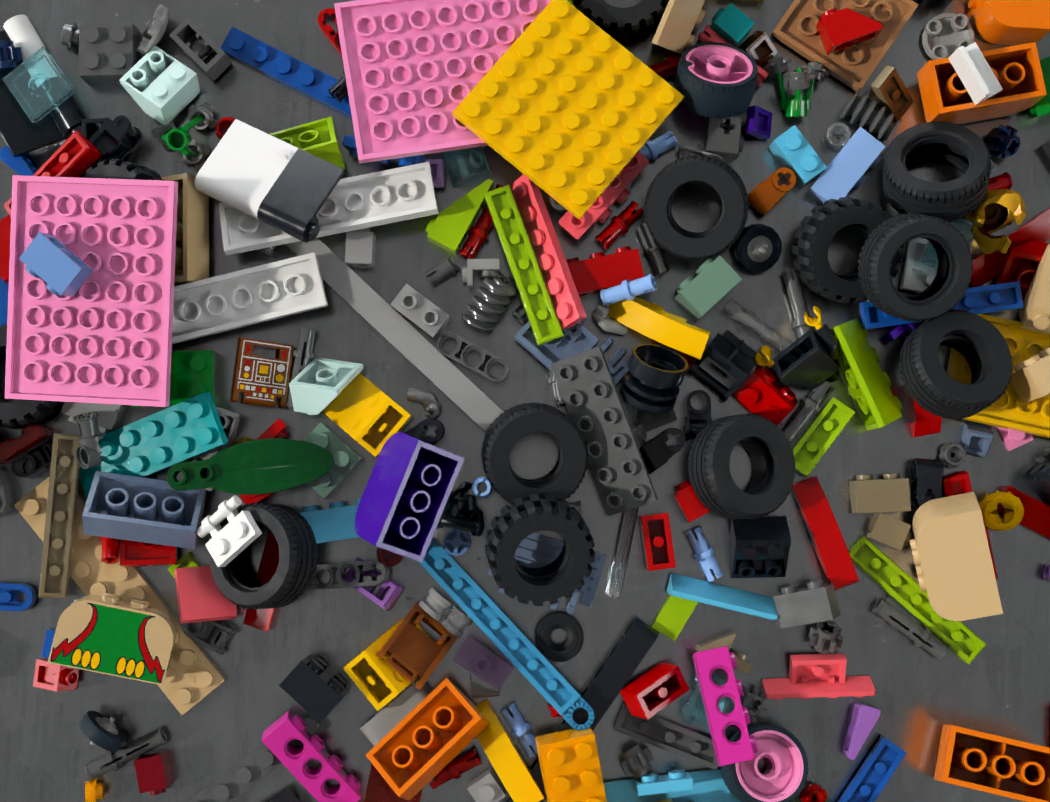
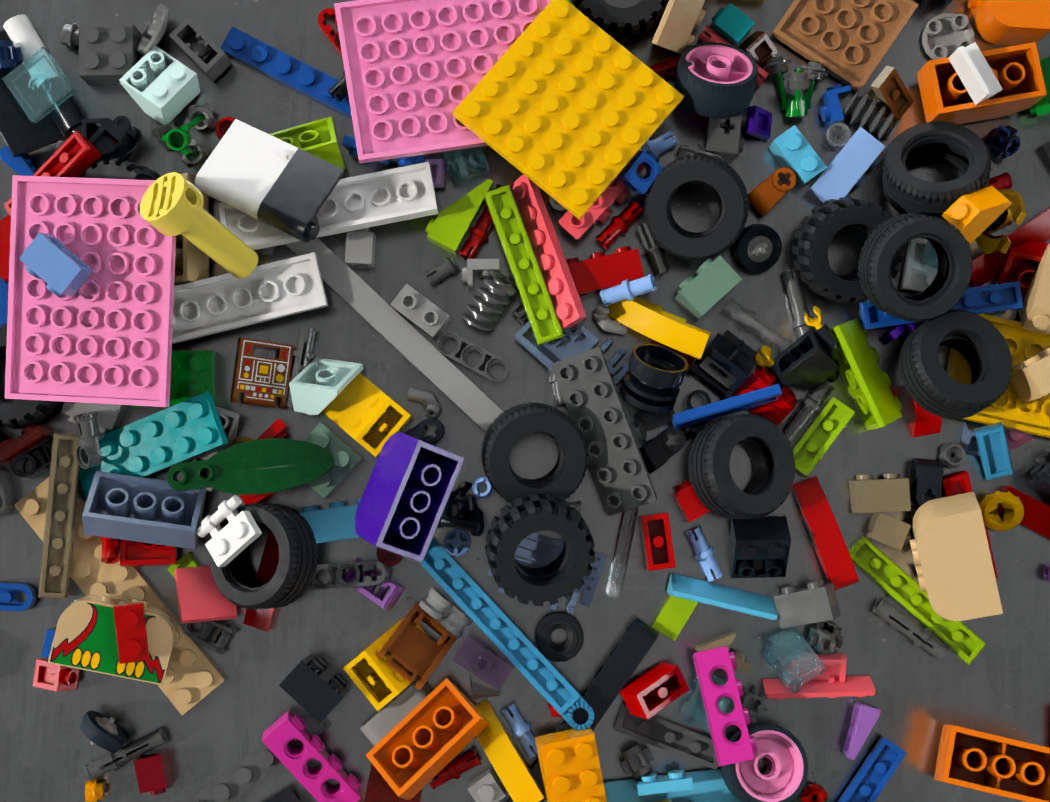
(131, 632): none -> red plate
(176, 208): none -> light yellow piece
(629, 175): none -> blue brick
(726, 406): none -> blue tile
(792, 658): none -> clear light blue bracket
(831, 108): none -> blue bracket
(845, 29): red slope -> none
(976, 211): none -> light orange slope
(994, 451): none -> dark azure tile

